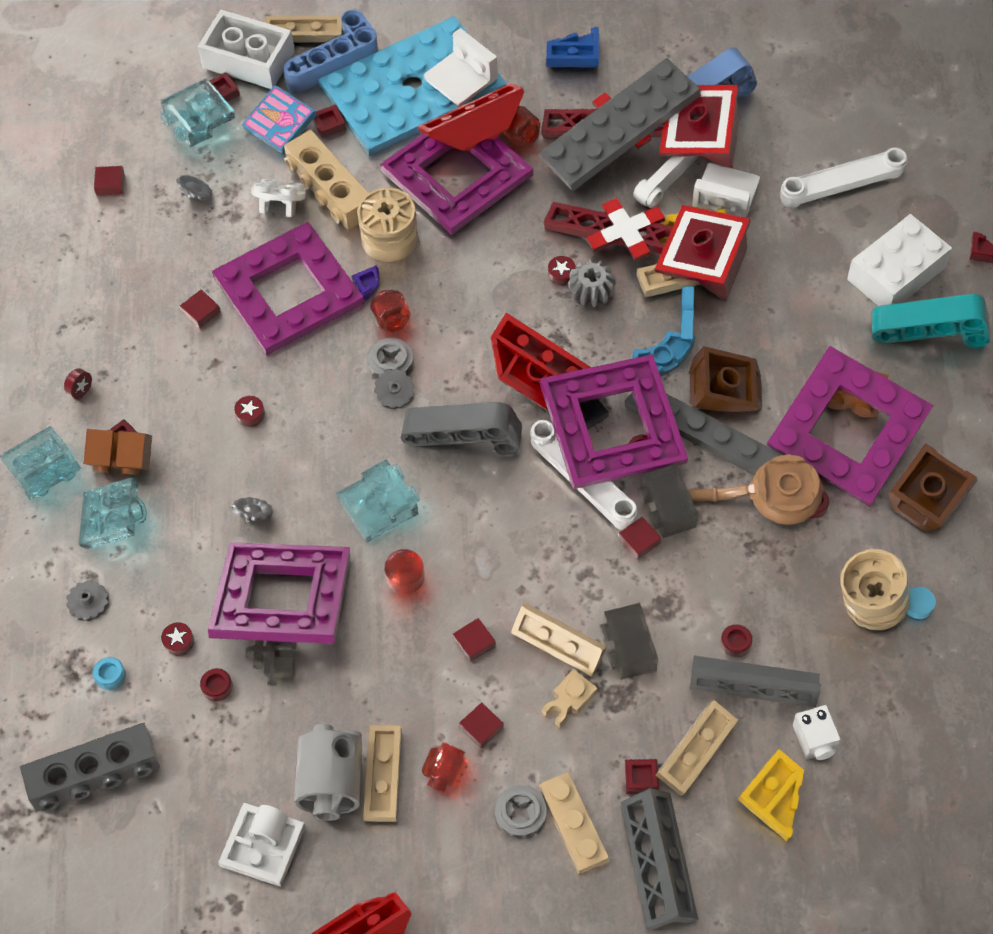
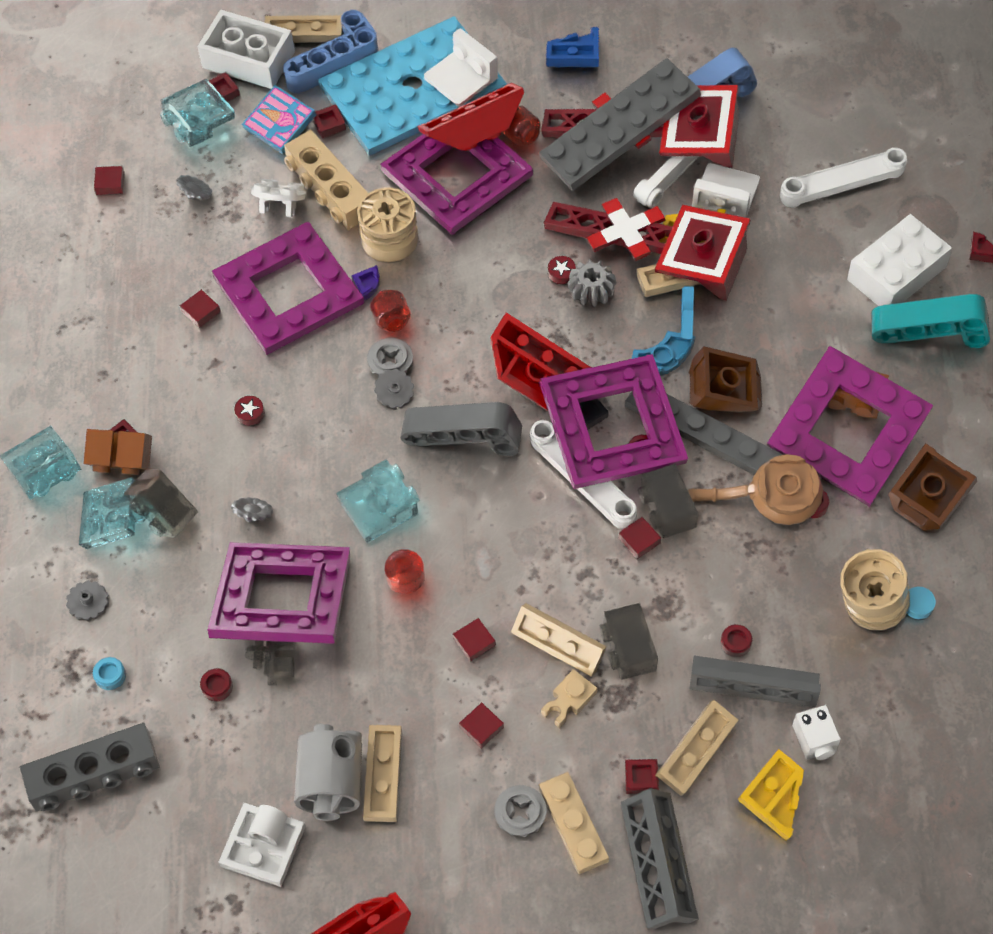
(77, 383): dark red tile -> none
(160, 503): none -> clear smoke brick
(177, 638): dark red tile -> none
(445, 767): clear red head -> none

